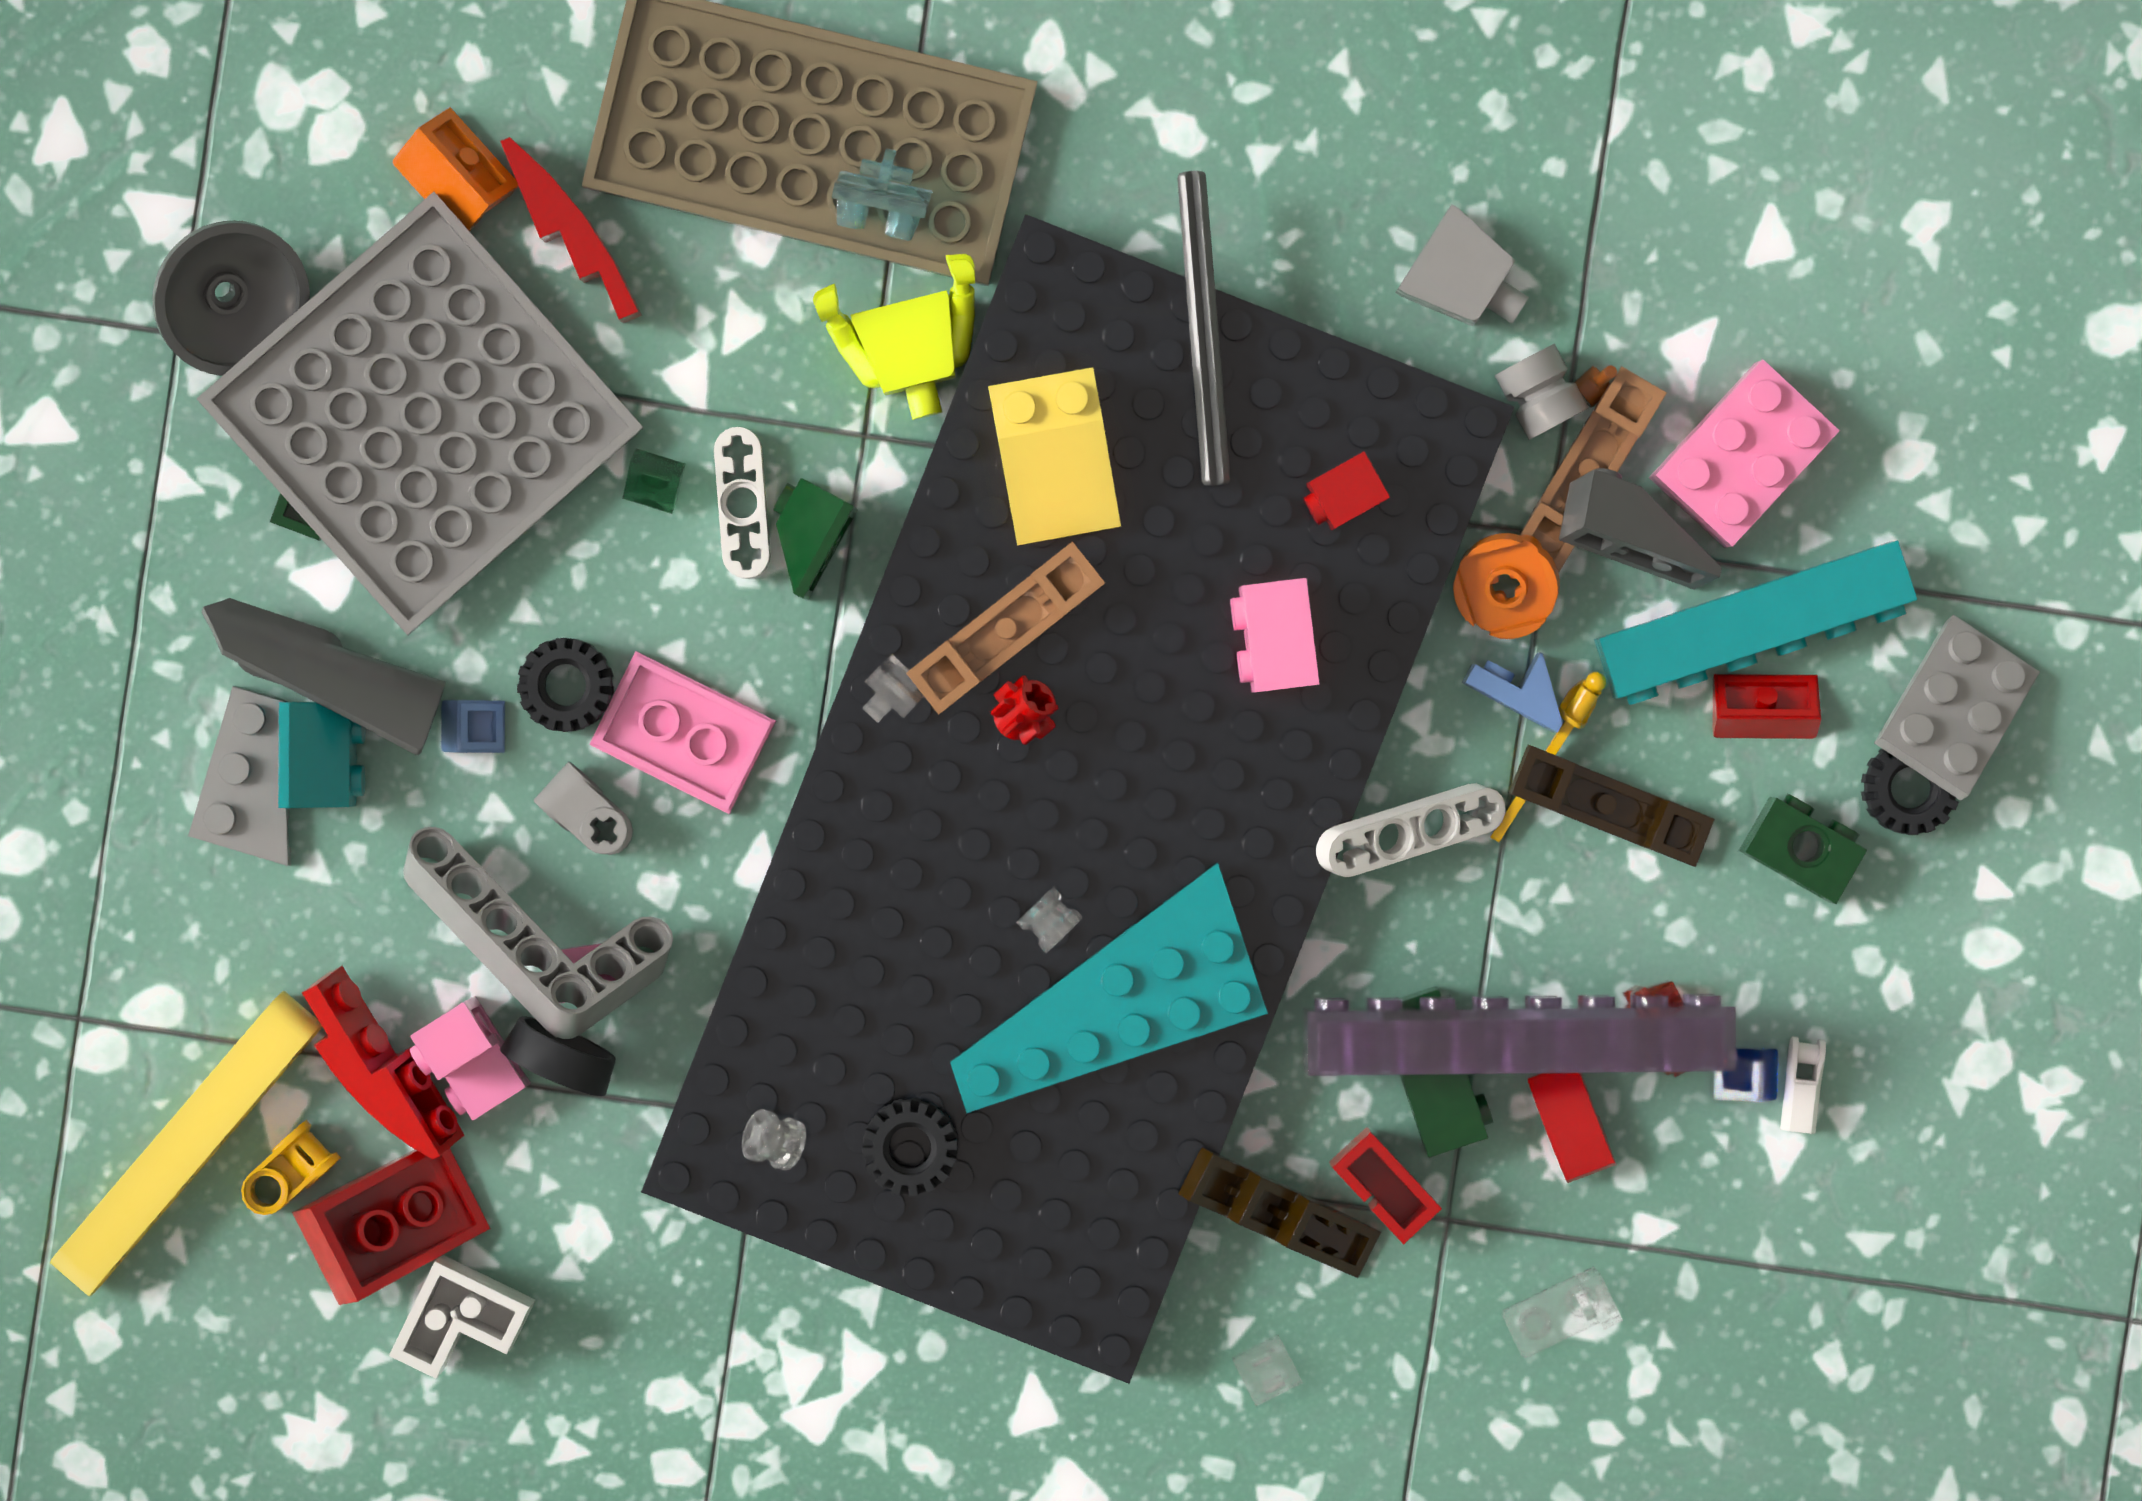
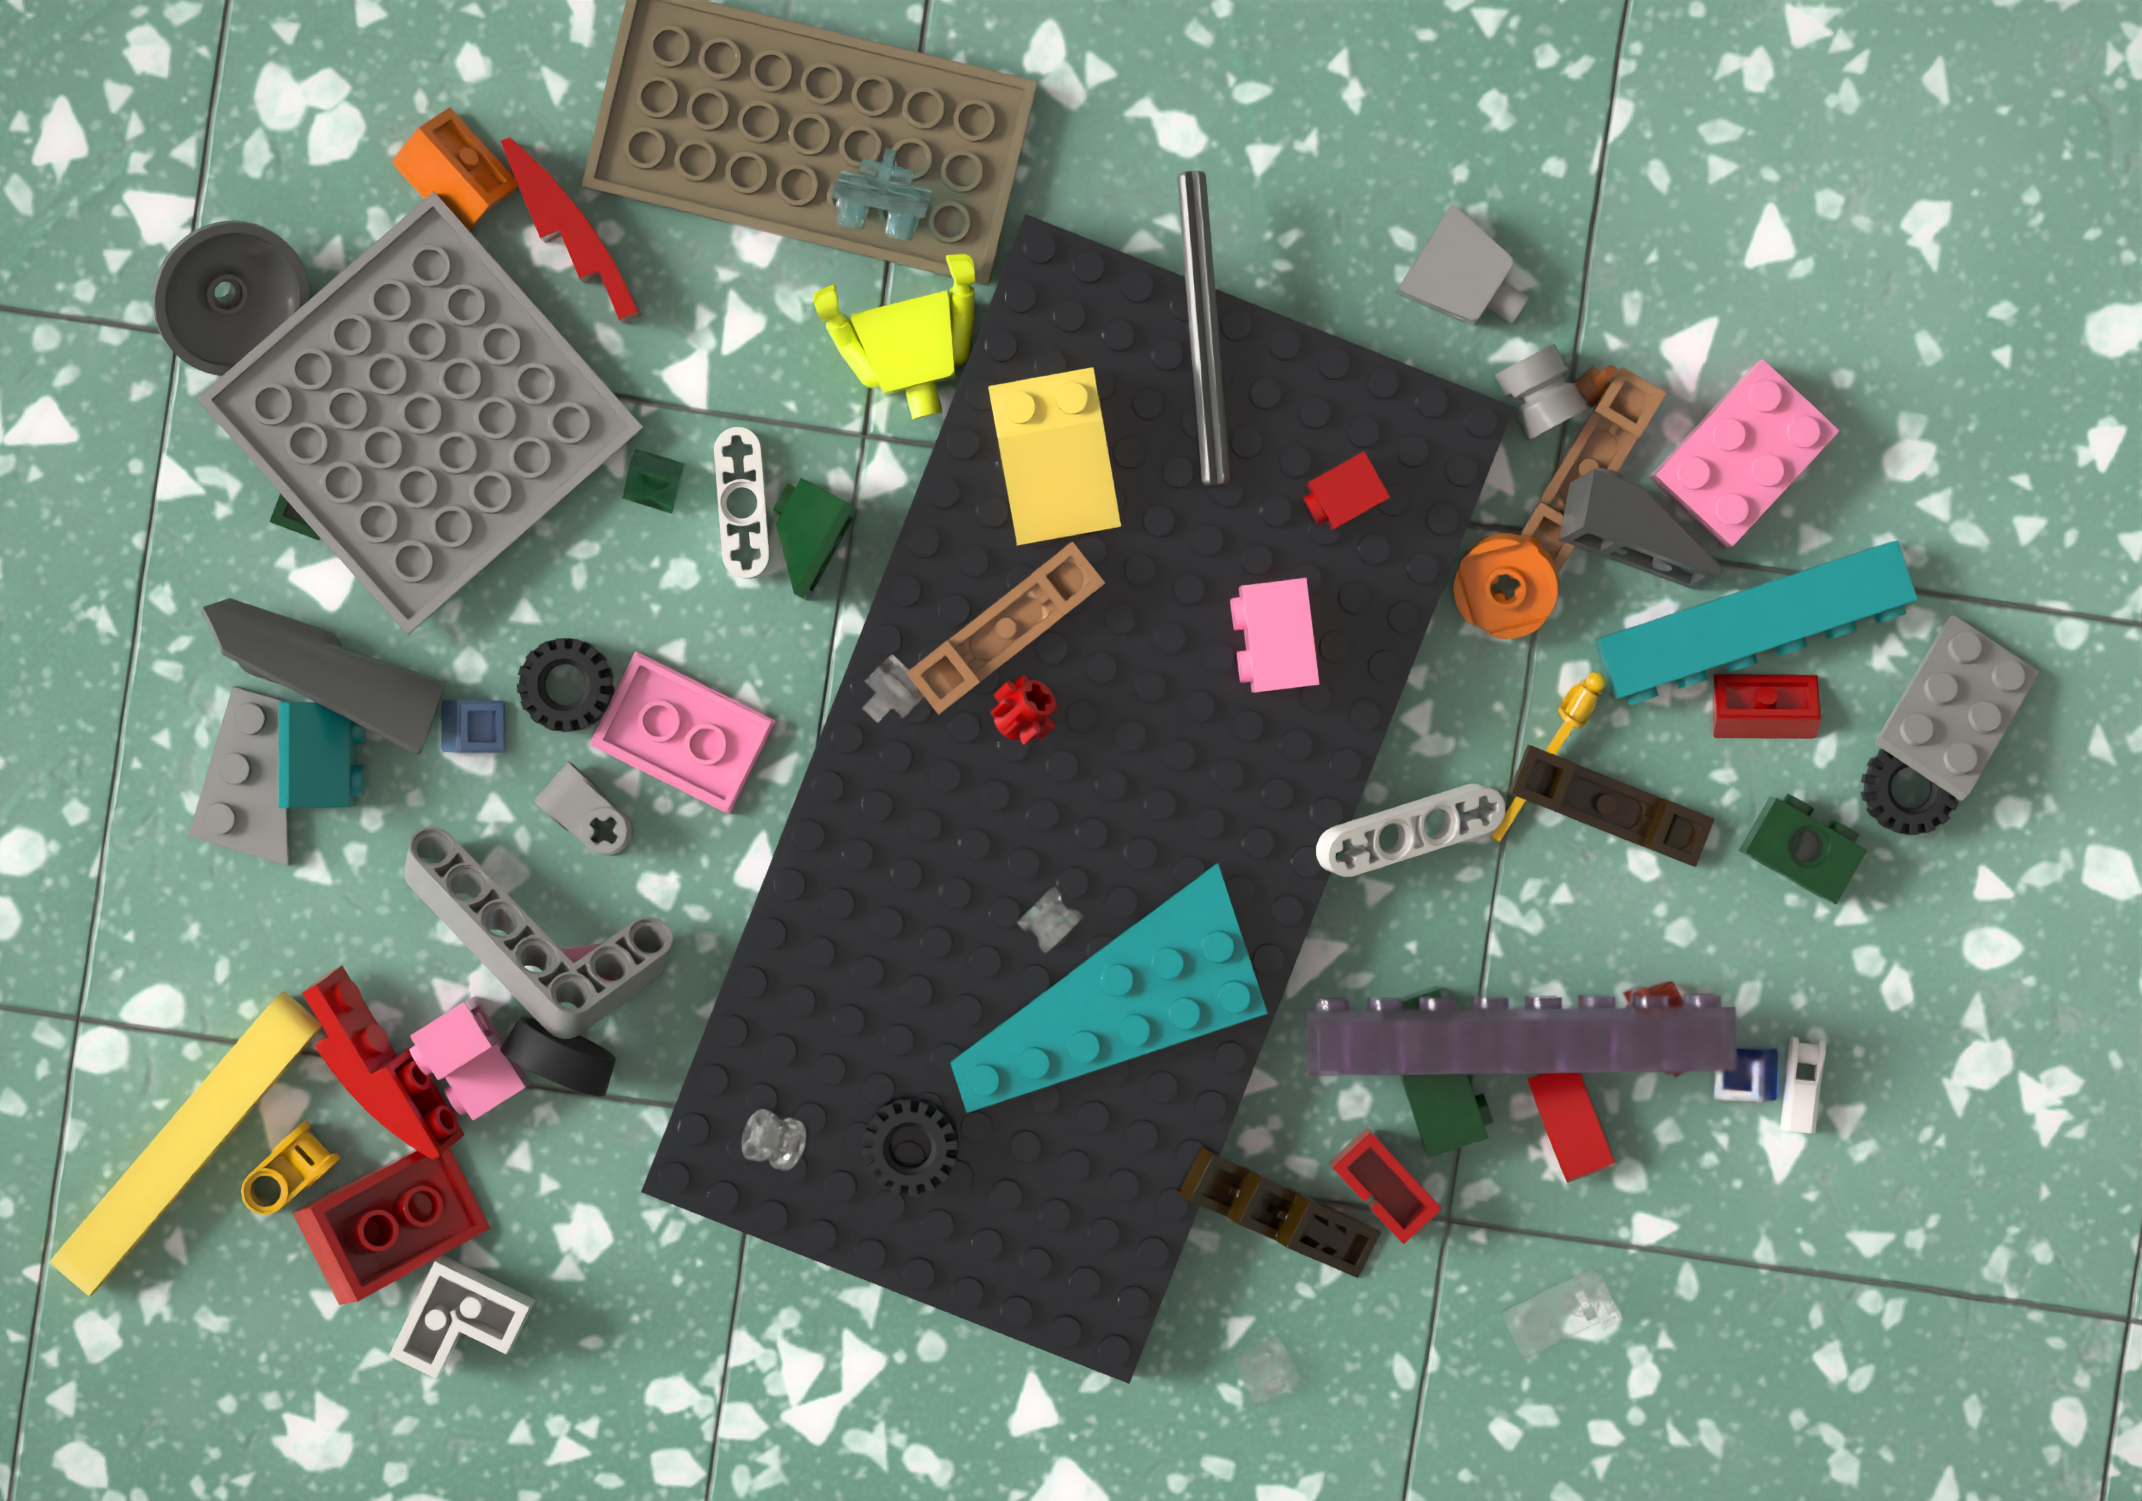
(1531, 699): medium blue slope -> none

